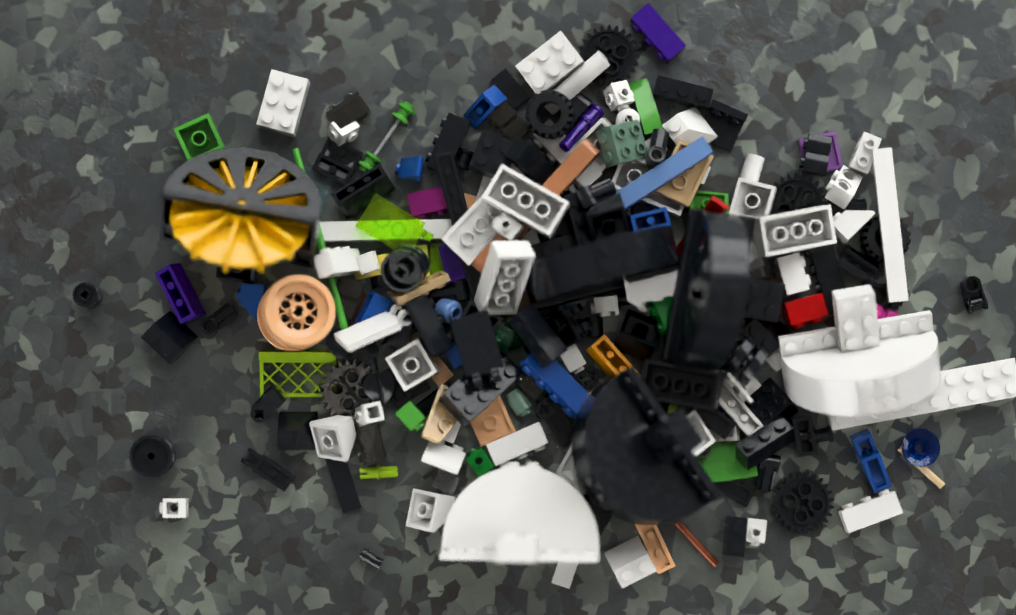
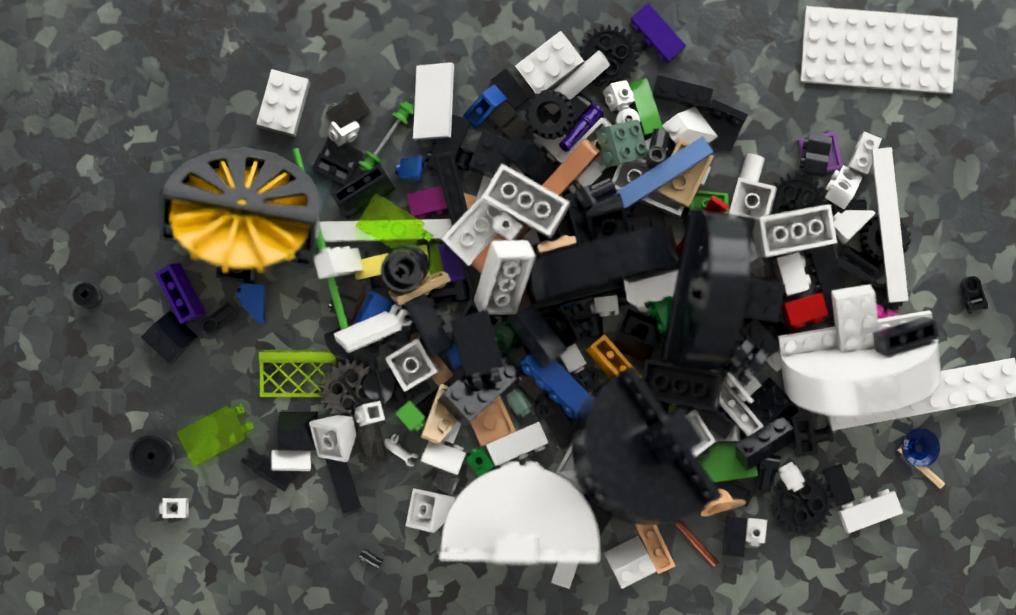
(199, 136): bright green brick -> none
(214, 434): none -> clear neon green tile
(268, 402): black piece -> none
(283, 334): light nougat wheel -> none
(290, 460): none -> white tile
(368, 262): white tile -> none
(378, 472): lime axle -> none
(394, 447): none -> white piece
(433, 101): none -> white tile
(448, 309): medium blue head -> none
(547, 247): none -> light nougat plate
(649, 219): blue brick -> none
(722, 504): none -> light nougat piece
(792, 476): none -> white brick
(838, 484): none -> black tile
(870, 460): blue slope -> none
(878, 50): none -> white plate
(905, 335): none -> black brick

